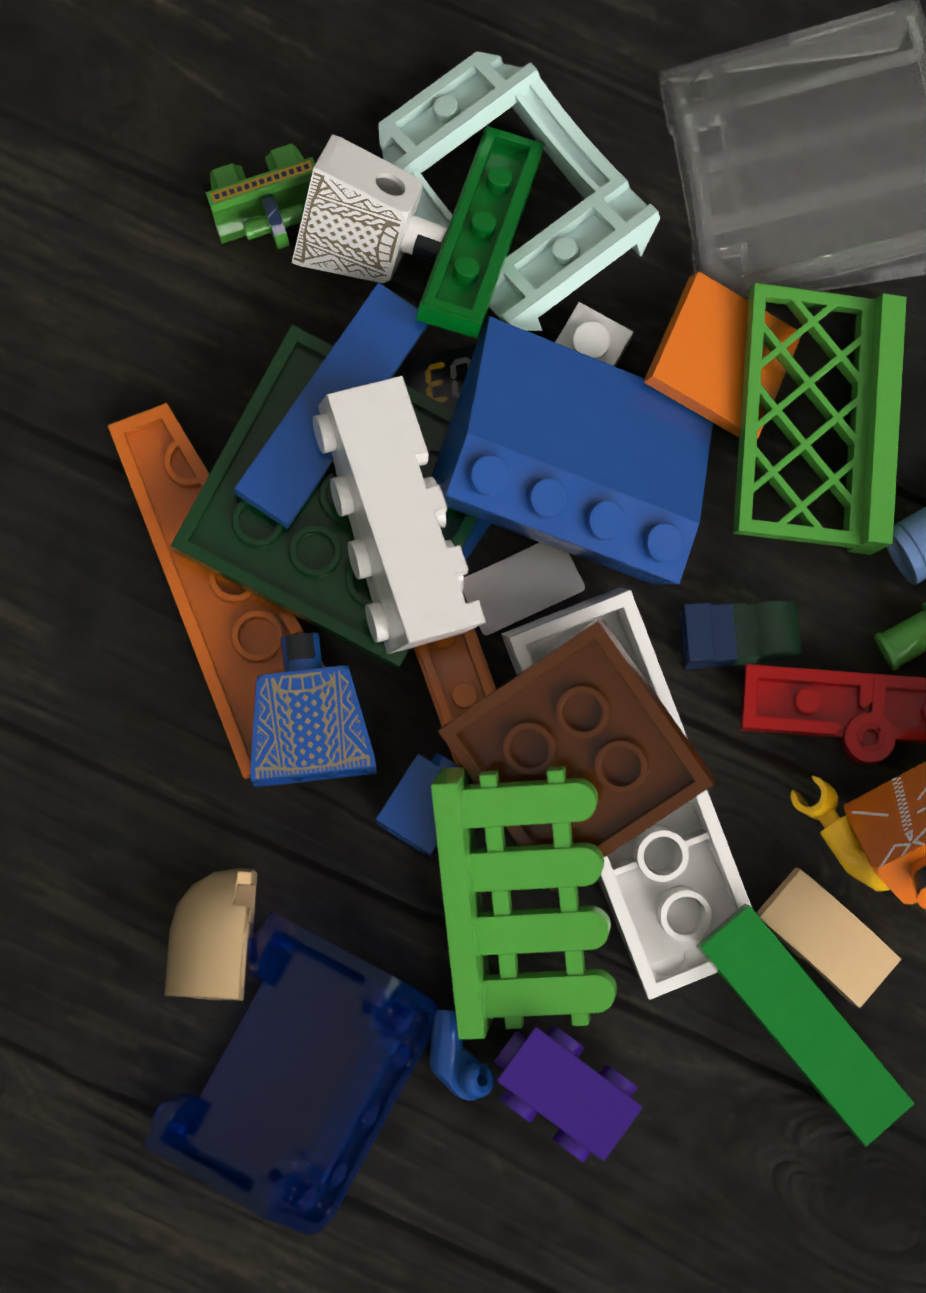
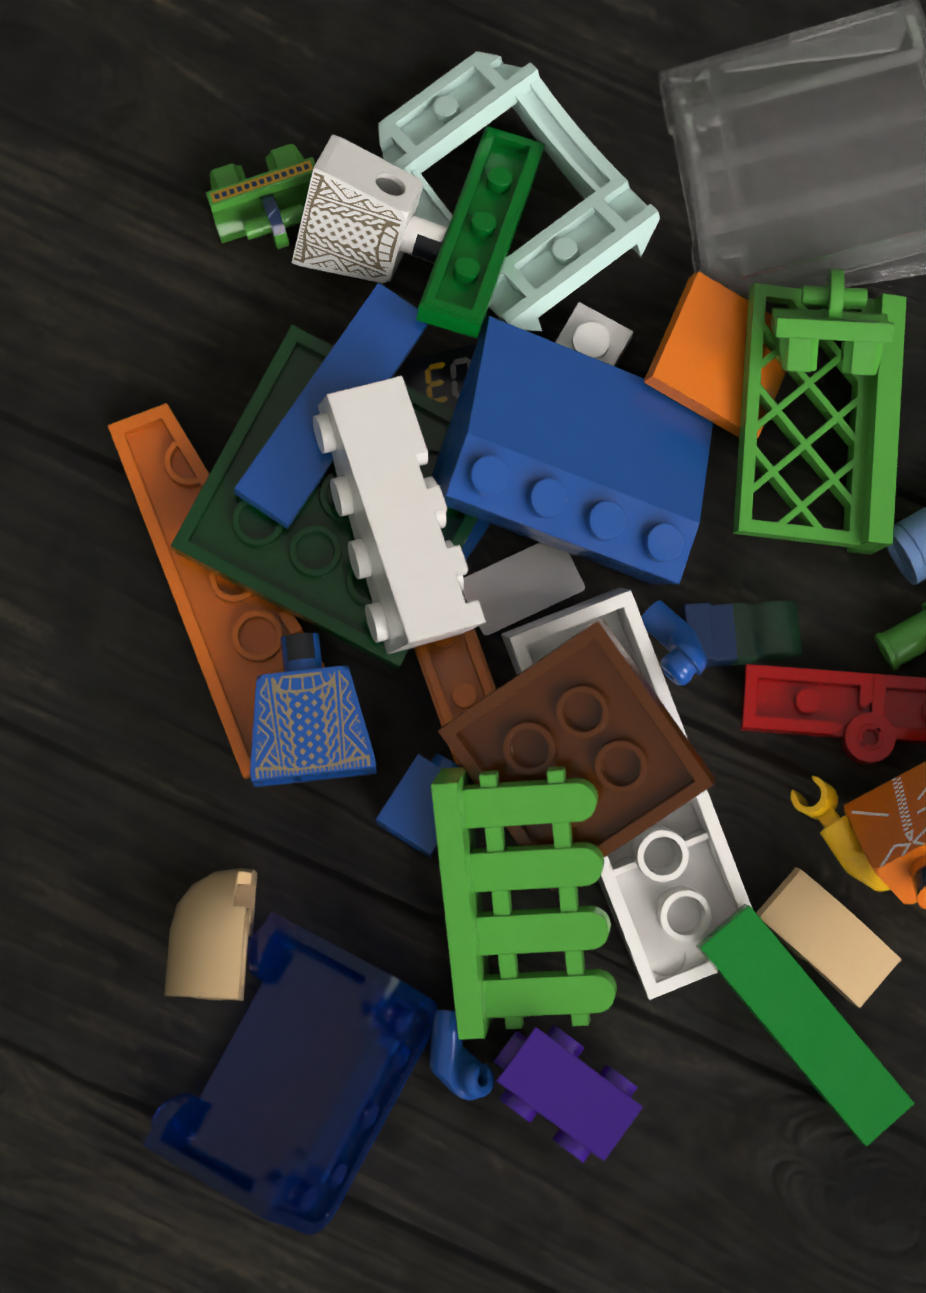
(678, 637): none -> blue arm
(860, 332): none -> bright green hips

